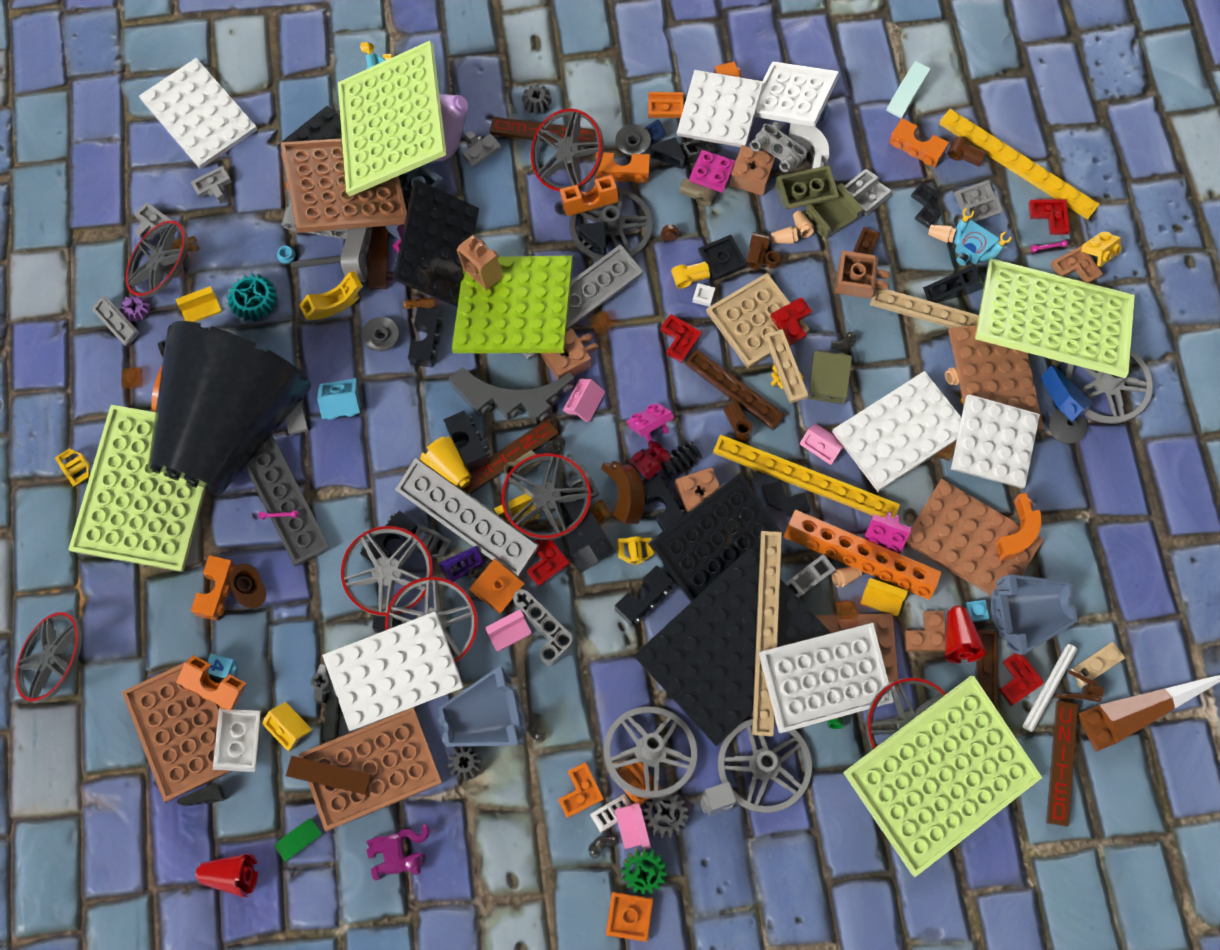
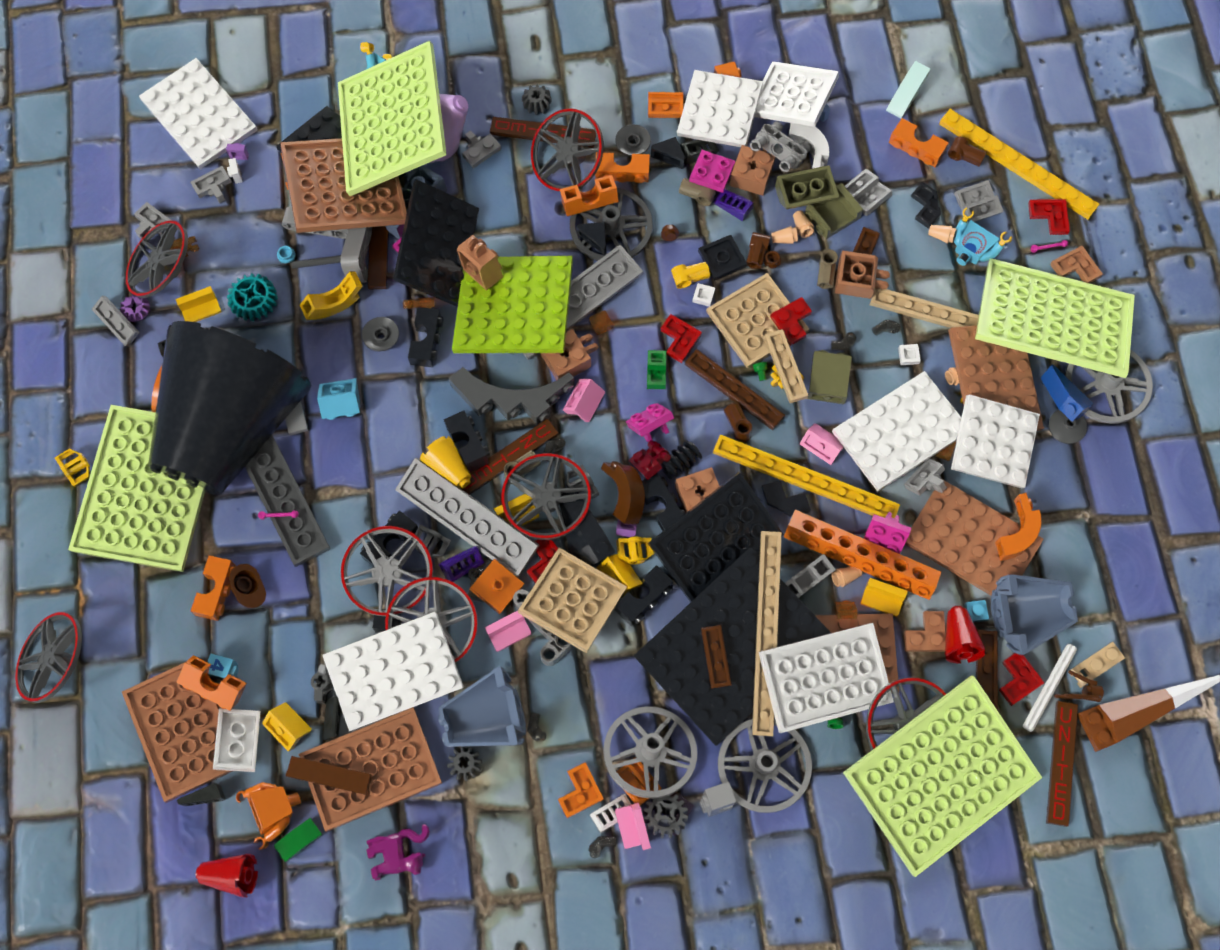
(132, 378): clear orange plate -> none
(234, 171): none -> white plate
(237, 151): none -> medium lavender plate
(270, 809): none -> orange torso
(572, 600): none -> tan plate
(600, 511): clear orange plate -> none
(620, 571): none -> yellow panel
(626, 530): none -> medium lavender plate
(629, 917): orange plate -> none
(638, 877): green gear -> none
(656, 131): dark blue tile -> none
(656, 369): none -> green slope
(716, 656): none -> reddish brown tile
(735, 211): none -> dark purple slope
(761, 367): none -> green piece
(827, 270): none -> dark tan piece
(886, 326): none -> clear smoke arm
(909, 354): none -> white plate
(926, 478): none -> light grey hinge
(955, 285): black slope -> none
(1103, 246): yellow bracket -> none

